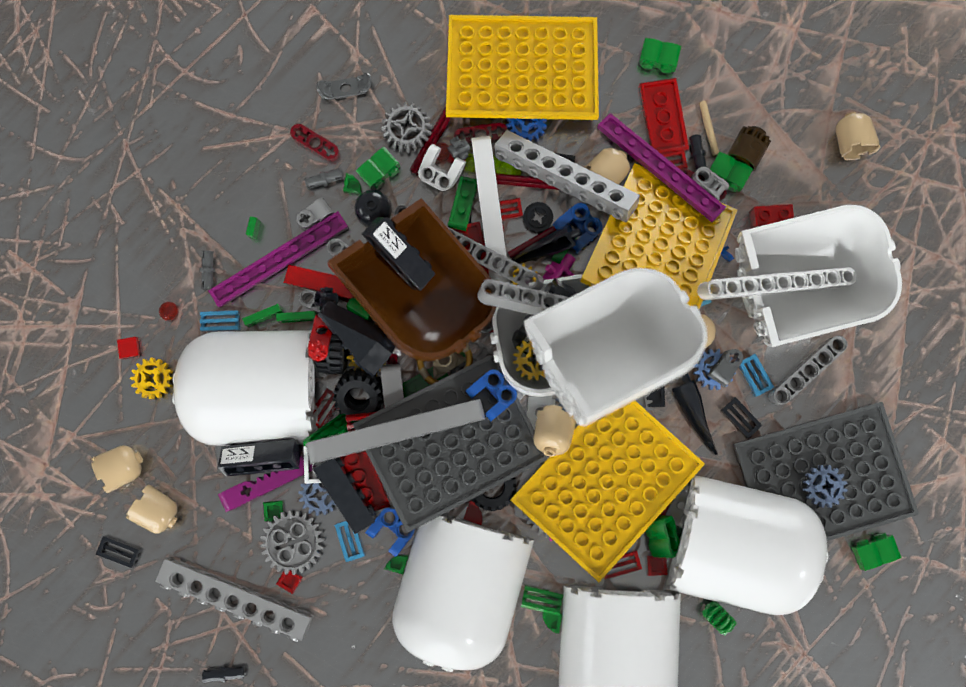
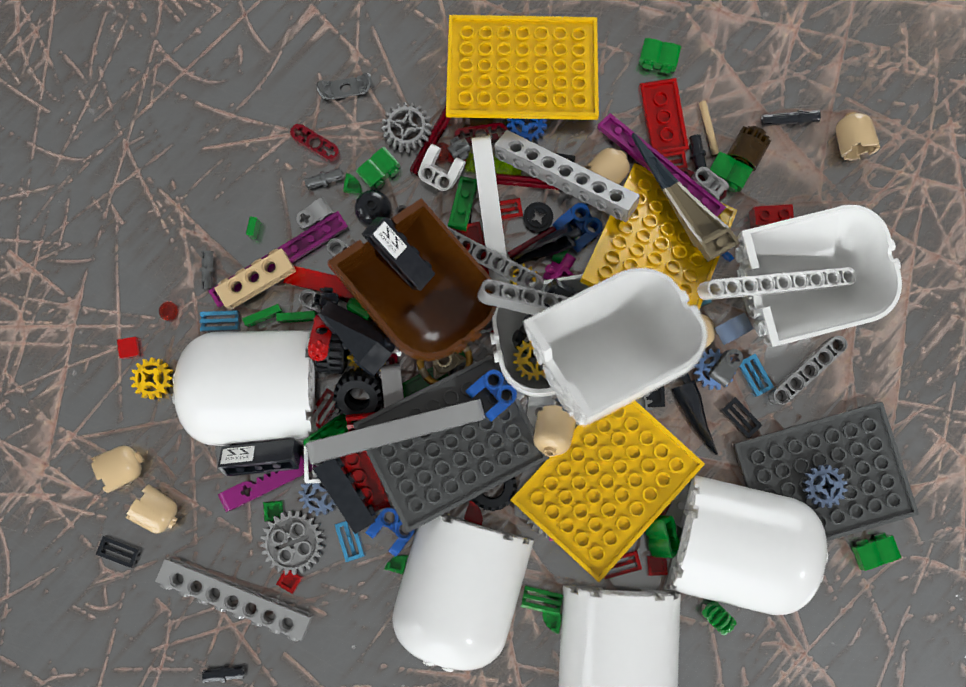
(250, 289): none -> tan brick
(701, 225): none -> dark tan plate
(734, 328): none -> sand blue beam
(791, 118): none -> black pin

